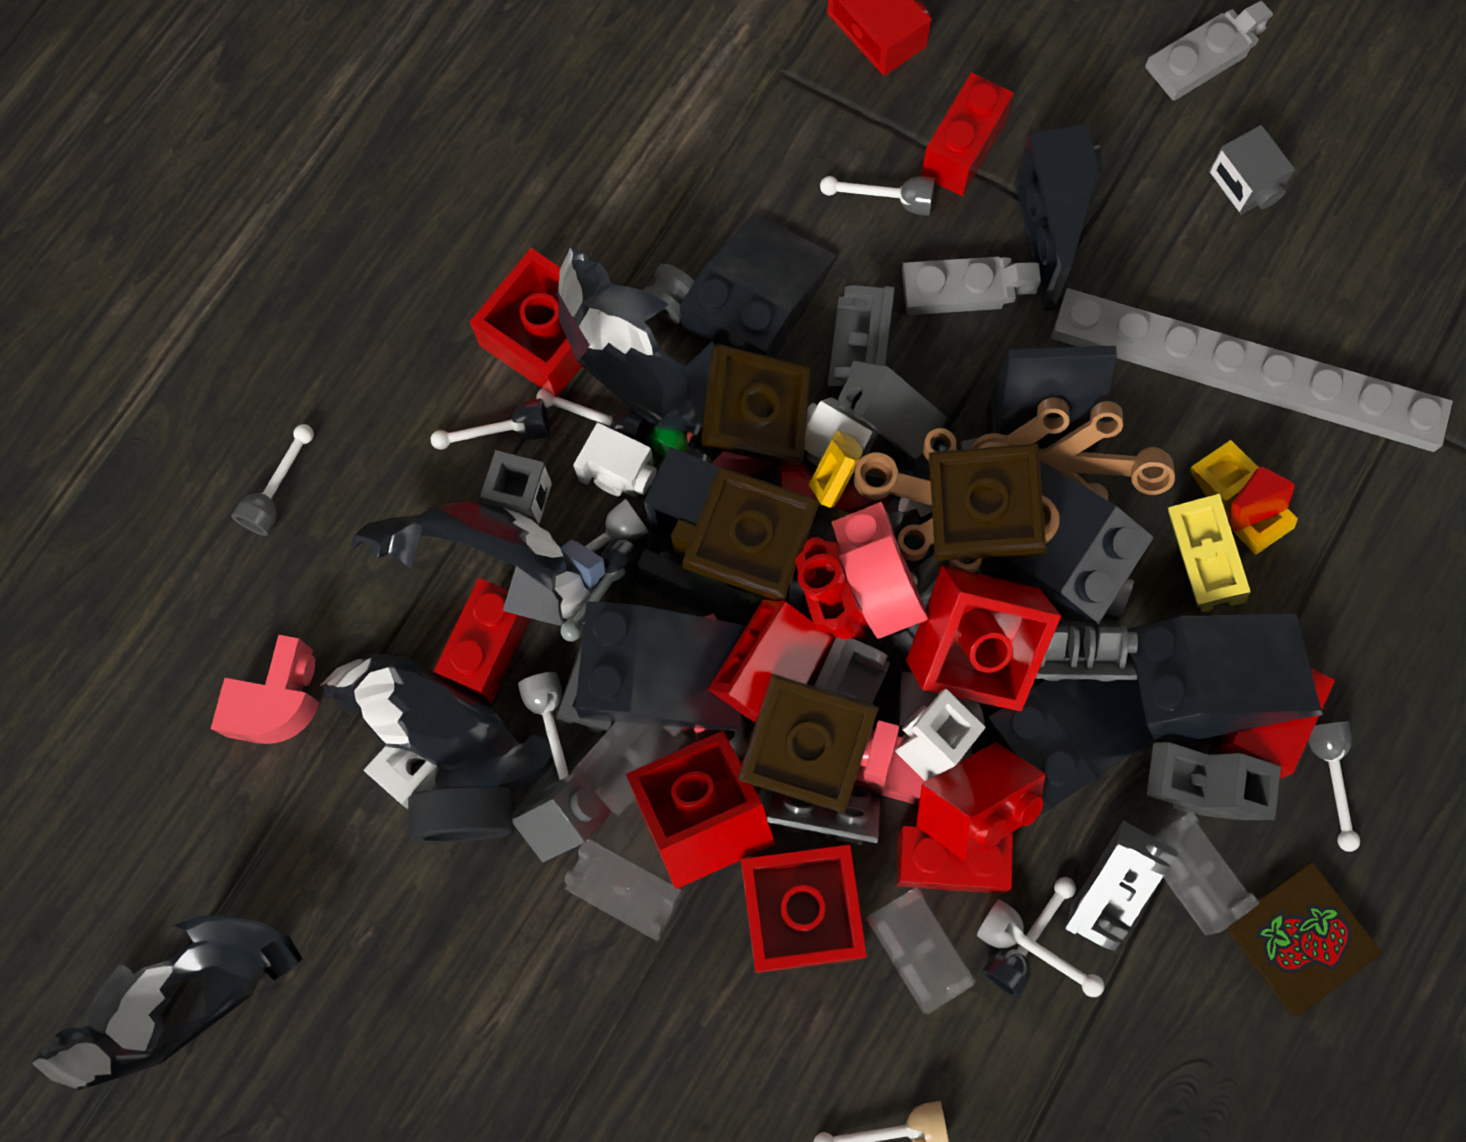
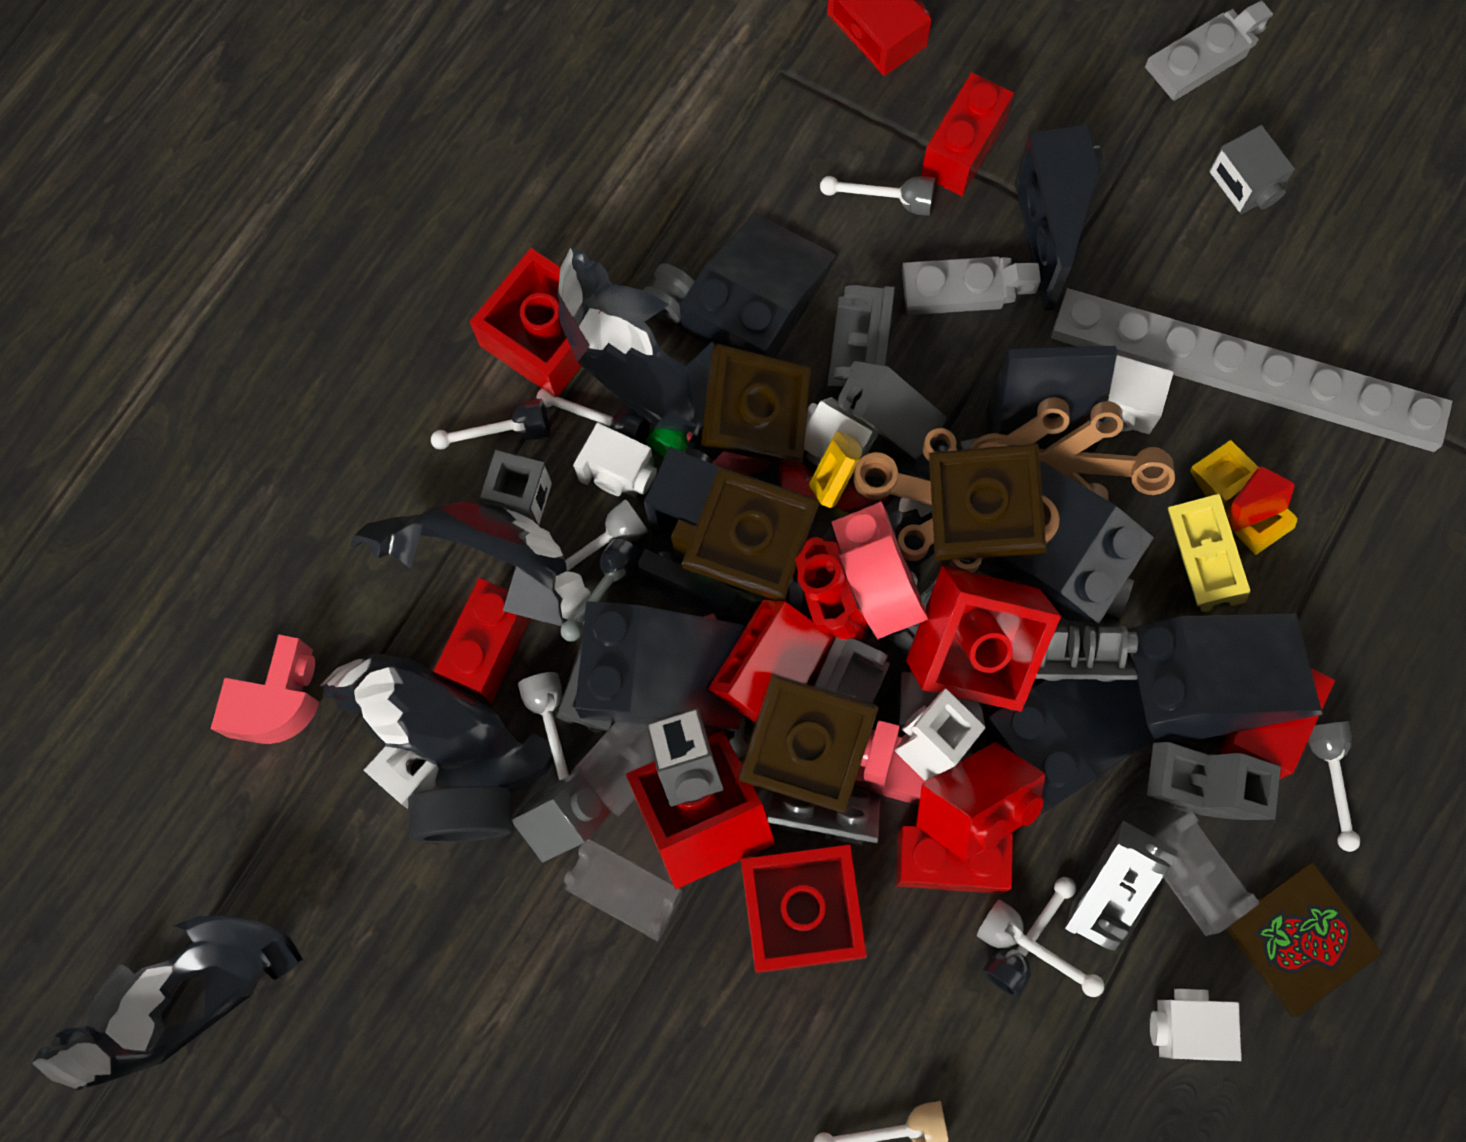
(258, 510): hinge -> none
(583, 562): sand blue tile -> none
(684, 757): none -> brick
(920, 951): clear hinge -> none
(1139, 392): none -> white brick
(1196, 1027): none -> white brick

